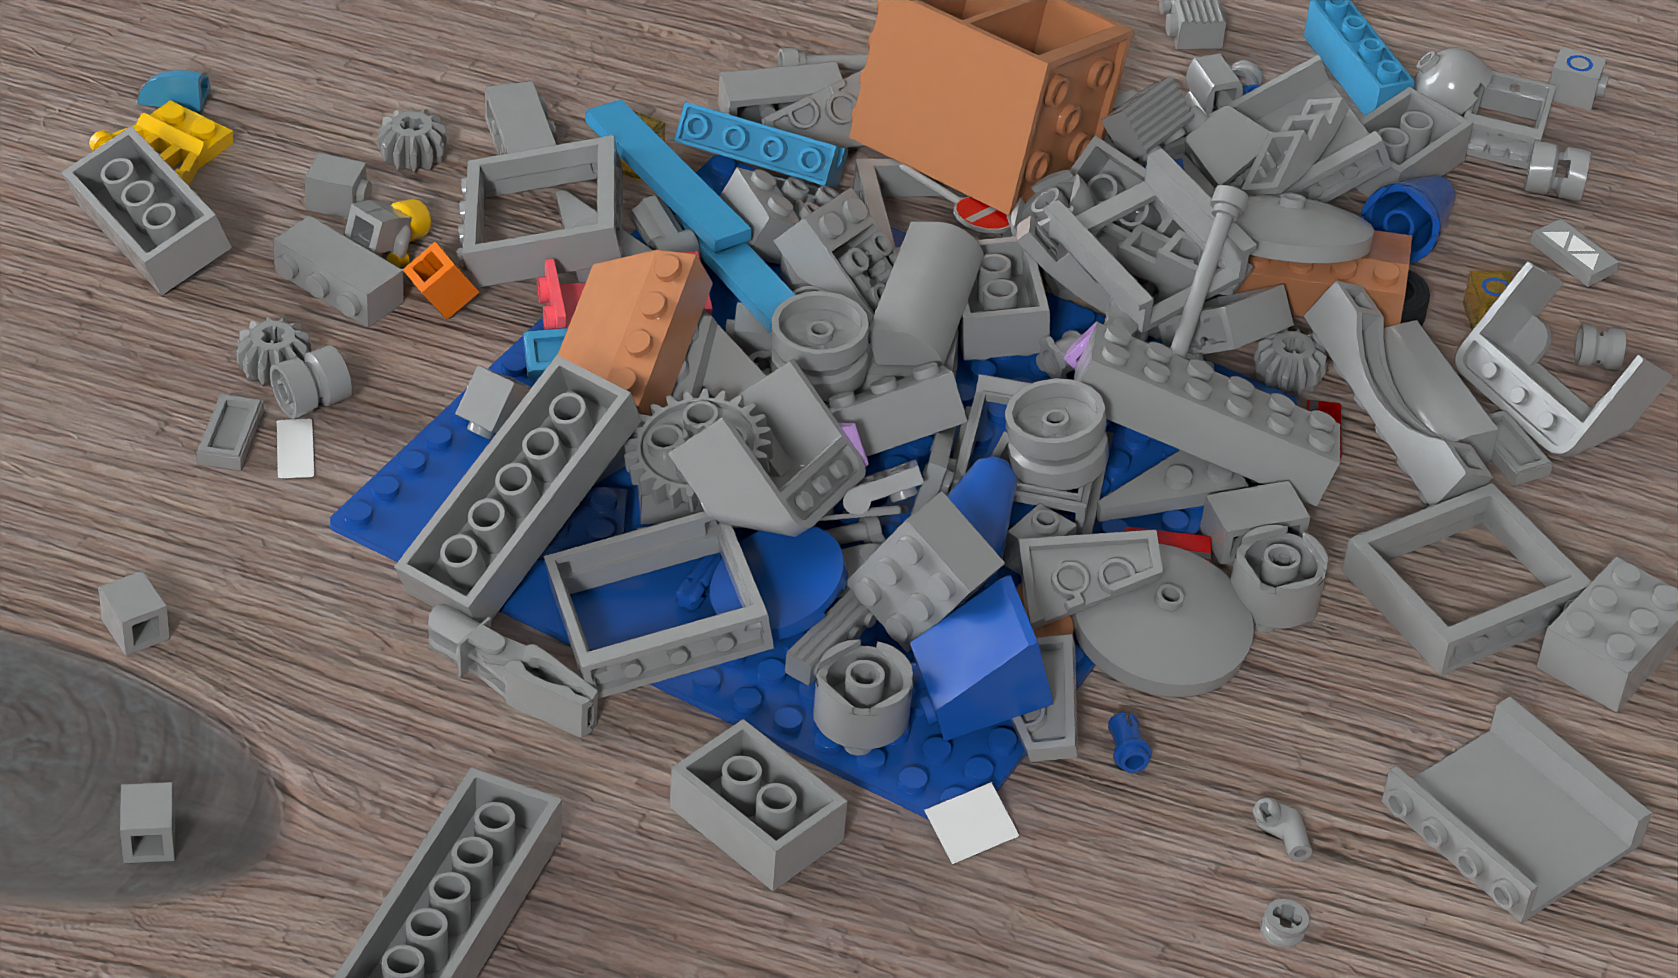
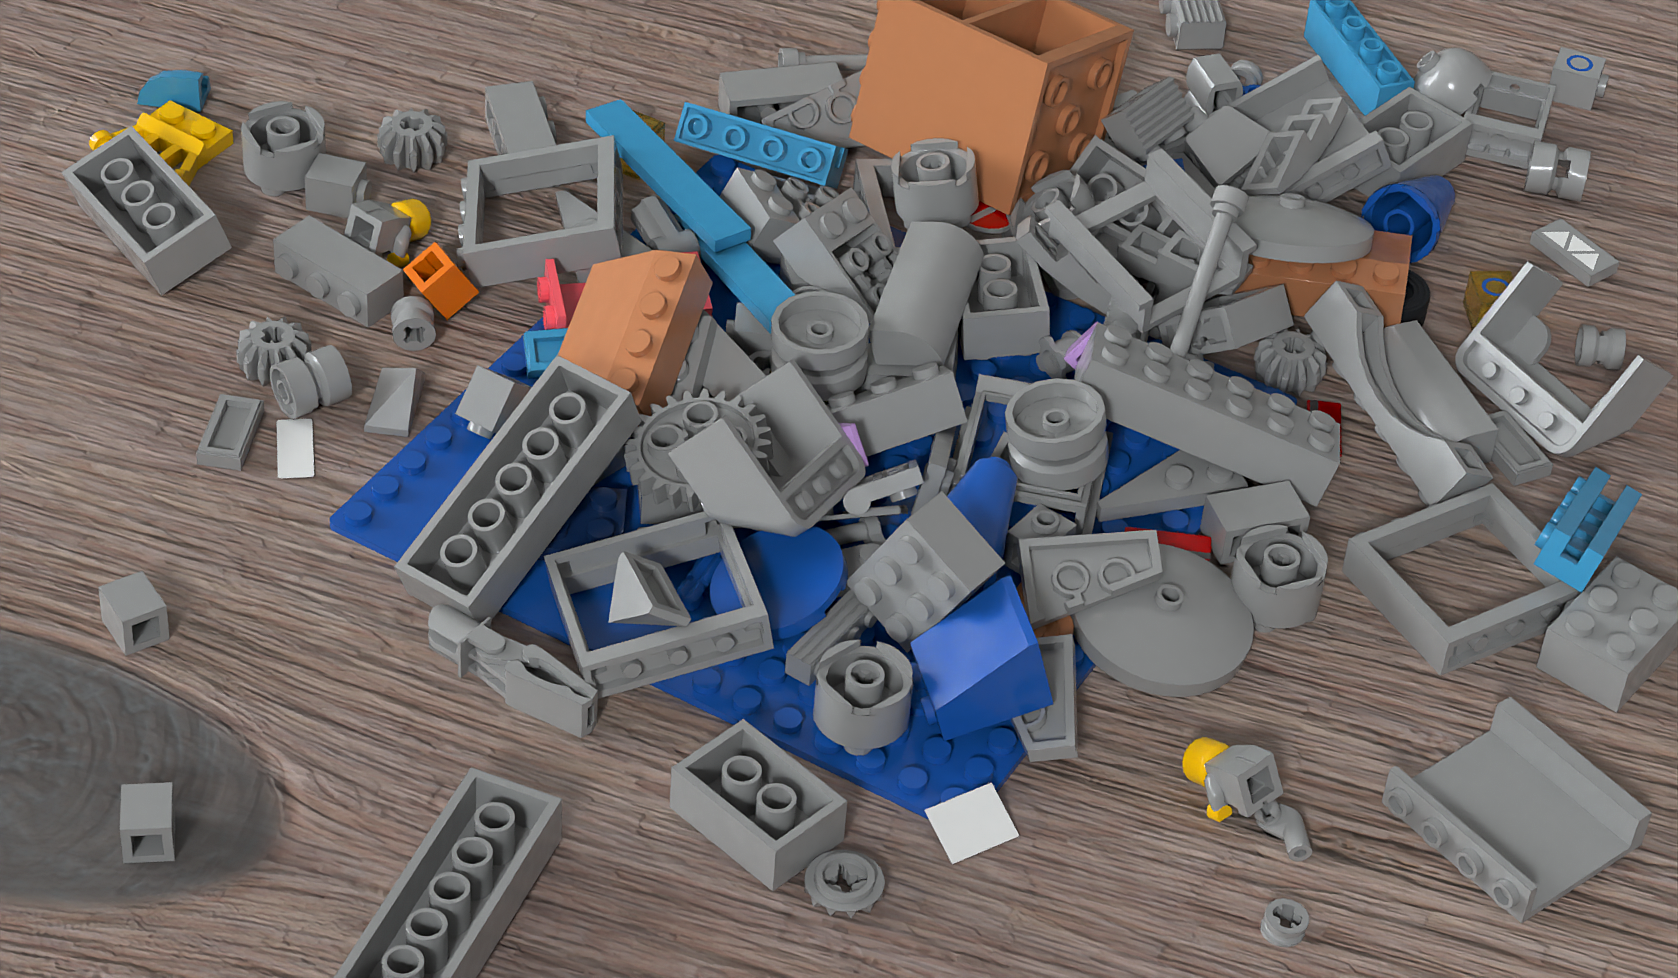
(281, 146): none -> light grey brick
(395, 401): none -> light grey slope
(413, 323): none -> light grey wheel
(645, 594): none -> light grey slope
(860, 874): none -> light grey gear
(935, 183): none -> light grey brick
(1130, 750): blue pin -> none
(1232, 776): none -> light grey piece
(1583, 529): none -> dark azure brick

